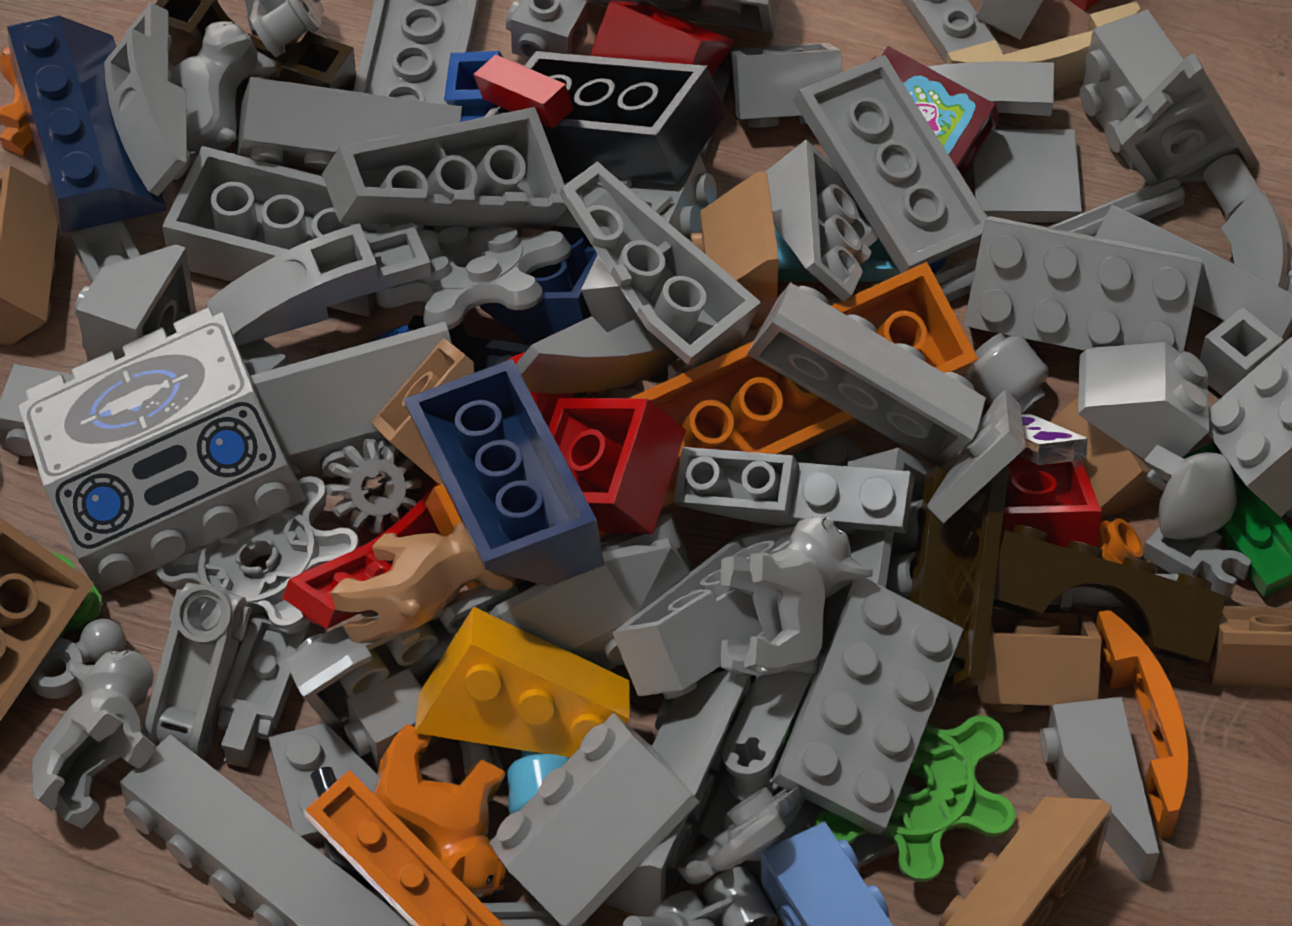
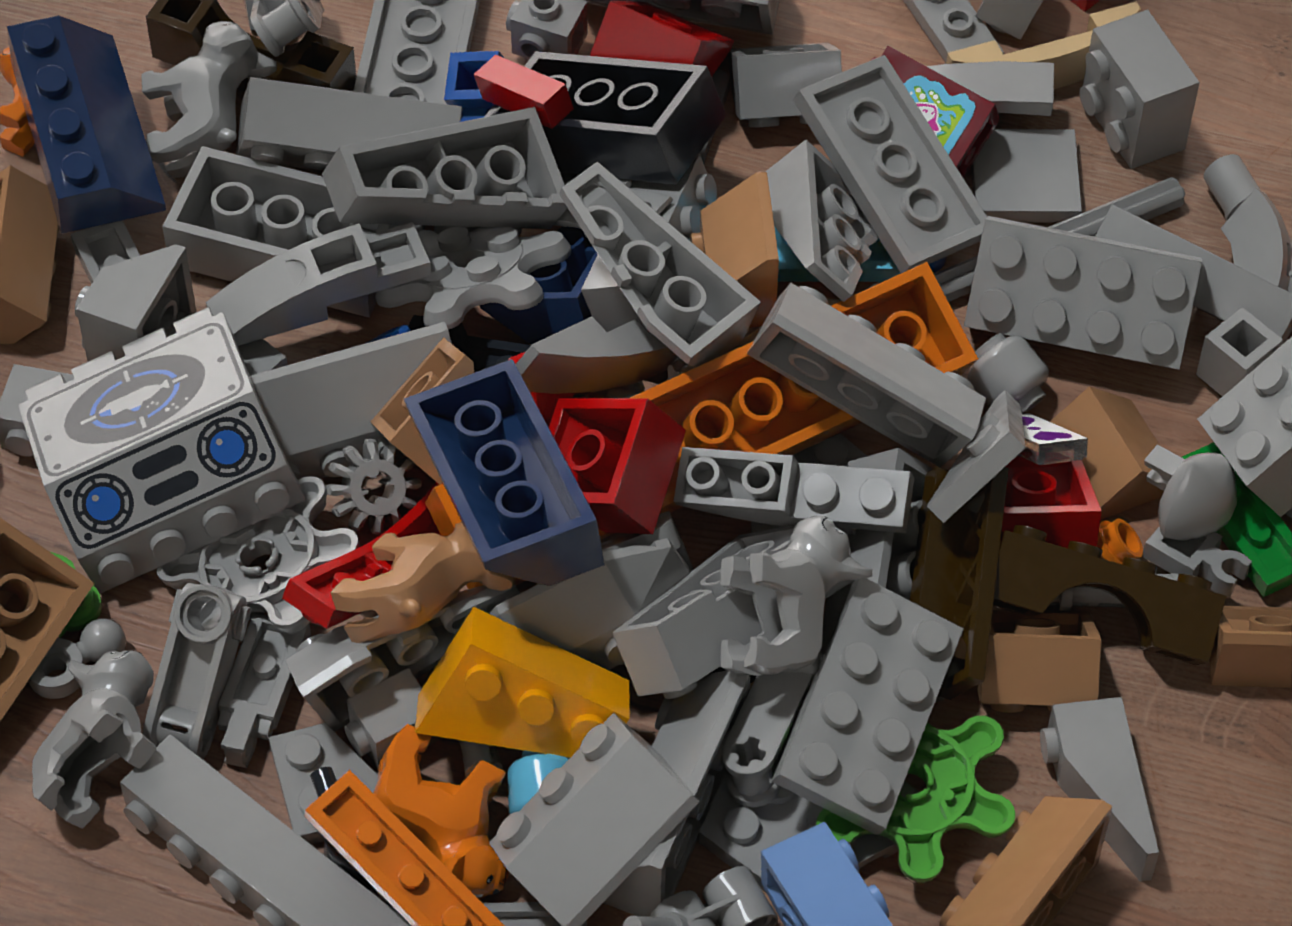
(144, 102): light grey slope -> none
(756, 826): light grey animal -> none
(1128, 662): orange slope -> none
(1145, 396): light grey slope -> none
(1182, 128): light grey wing -> none

